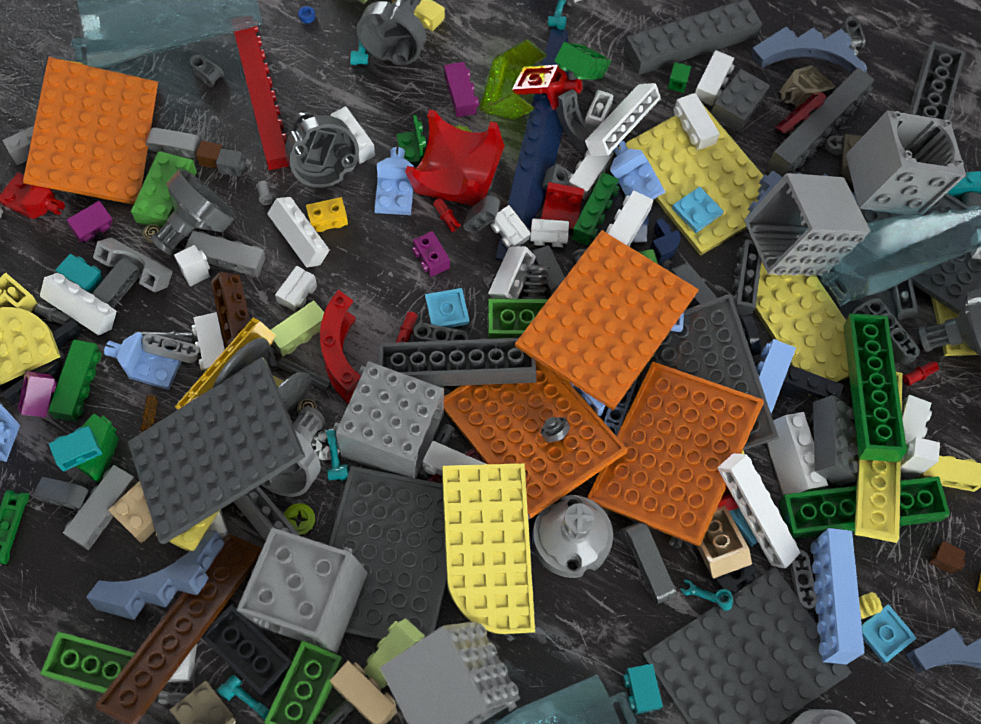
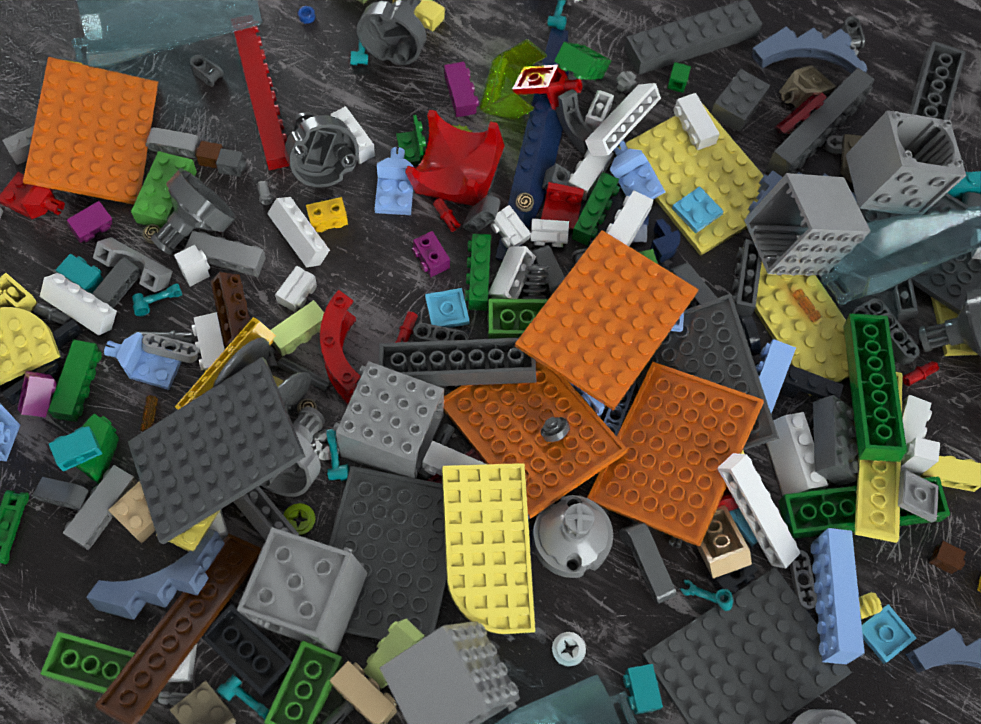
(141, 303): none -> teal brick
(479, 273): none -> green brick
(524, 202): none -> tile
(572, 640): none -> white gear
(626, 81): none -> light grey gear
(715, 77): white brick -> none
(807, 305): none -> clear orange axle
(918, 496): none -> light grey tile

